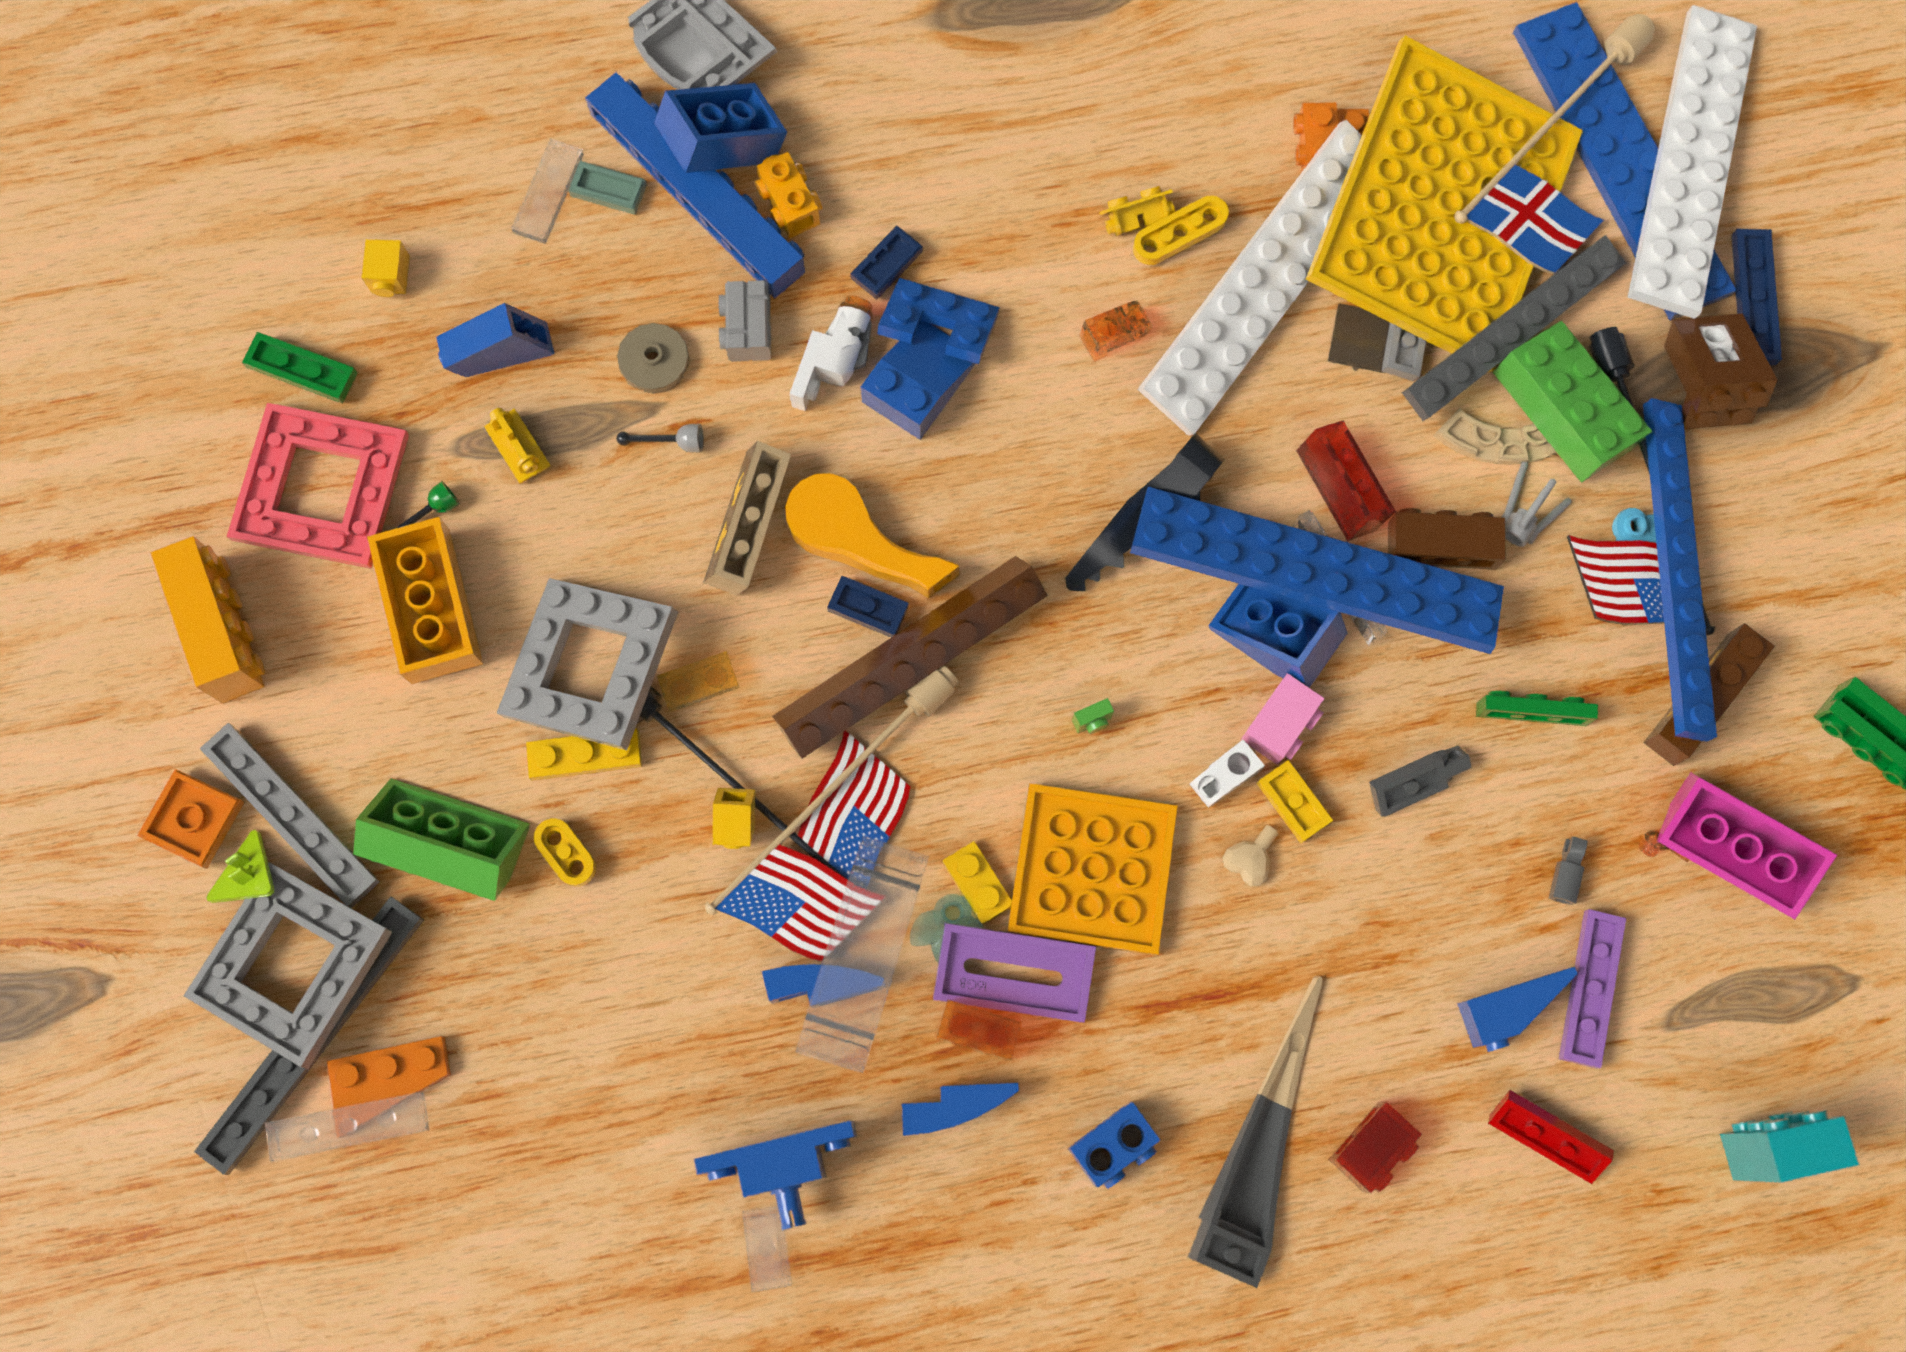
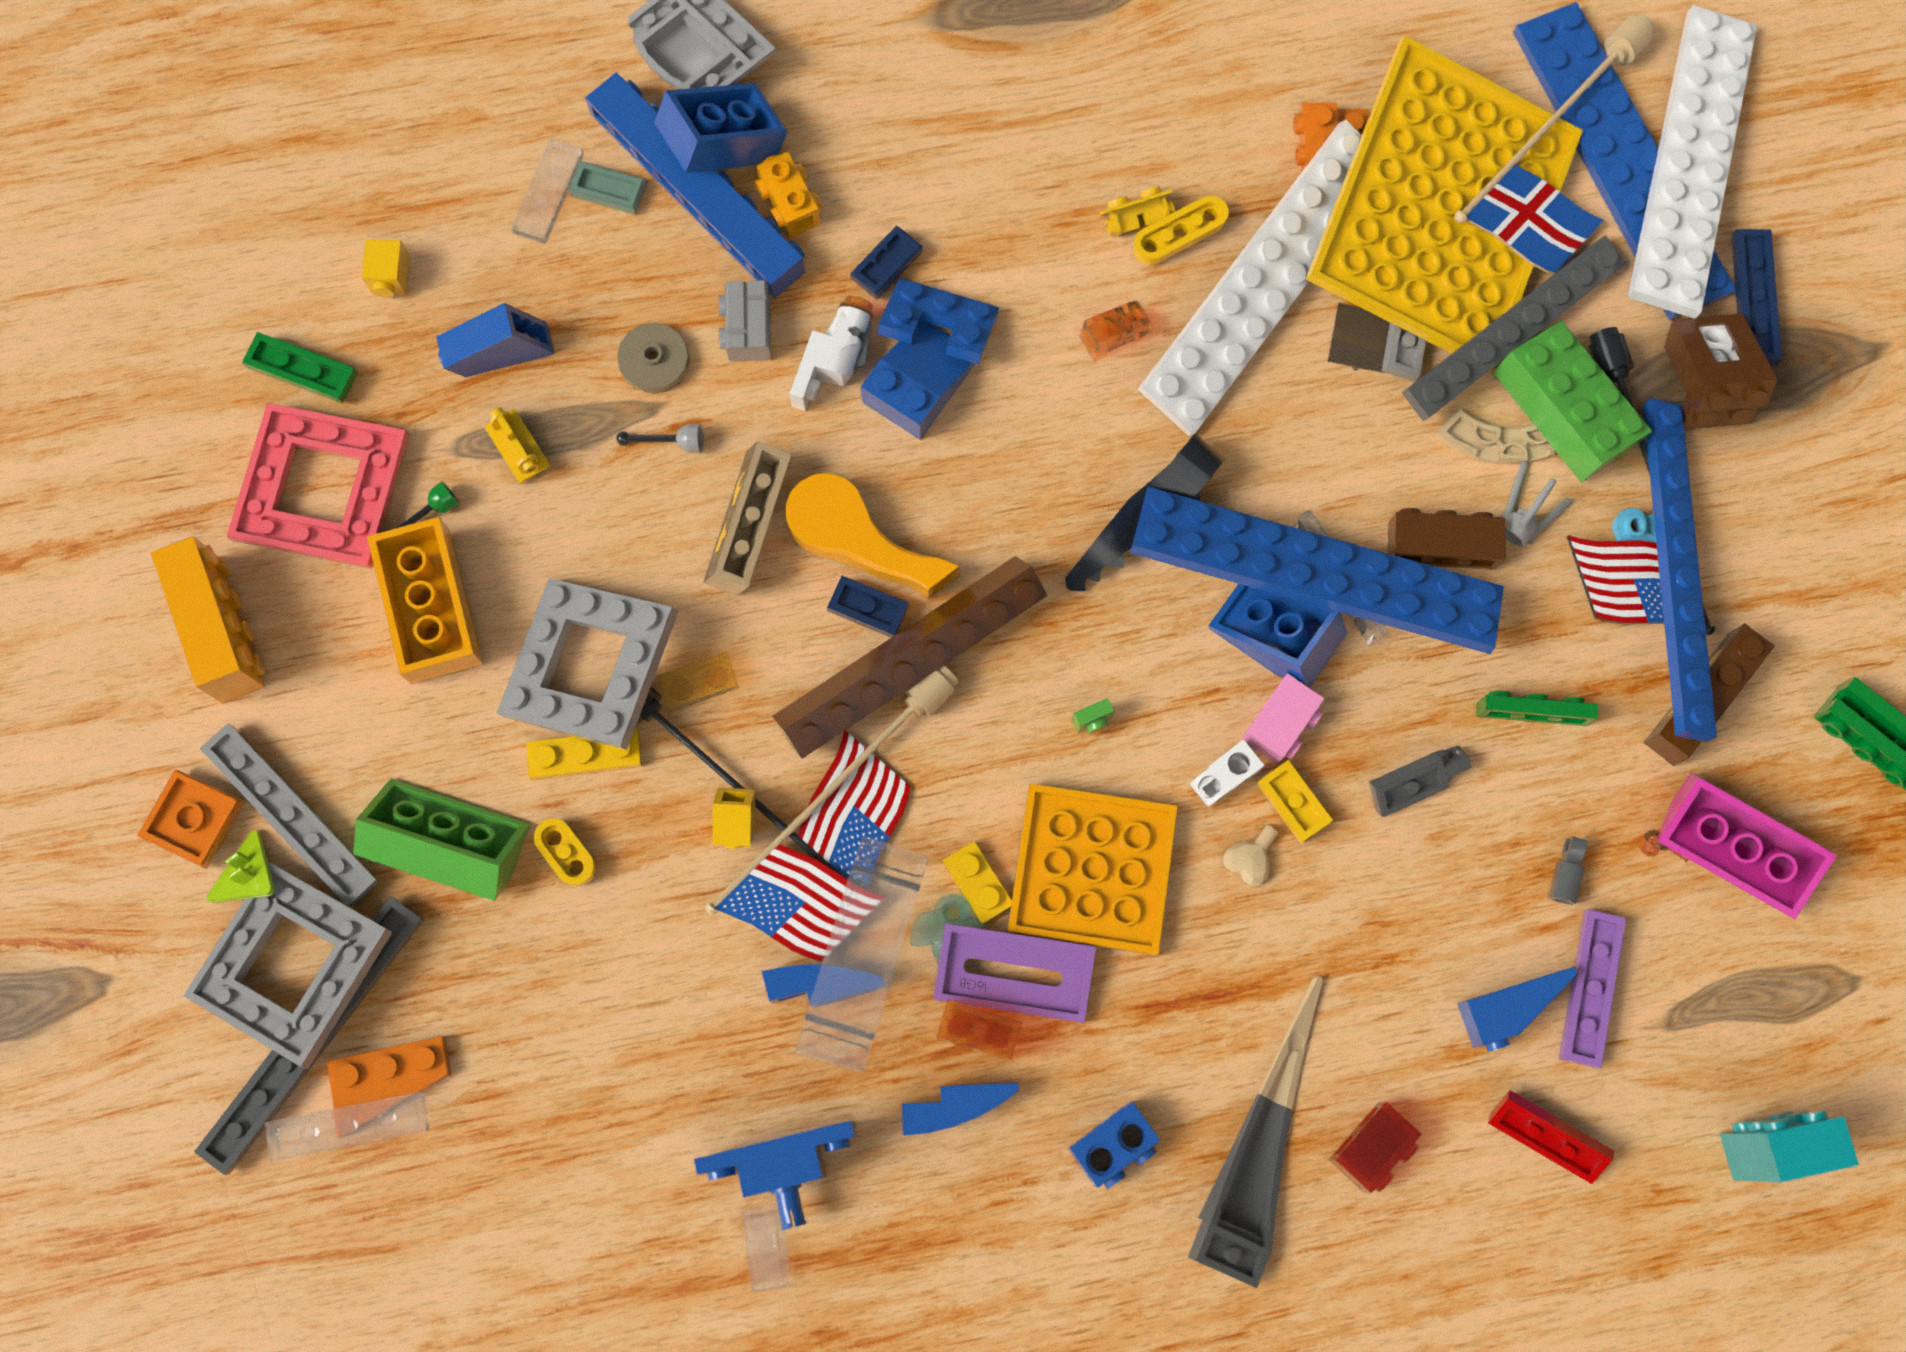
(1345, 480): clear red brick -> none

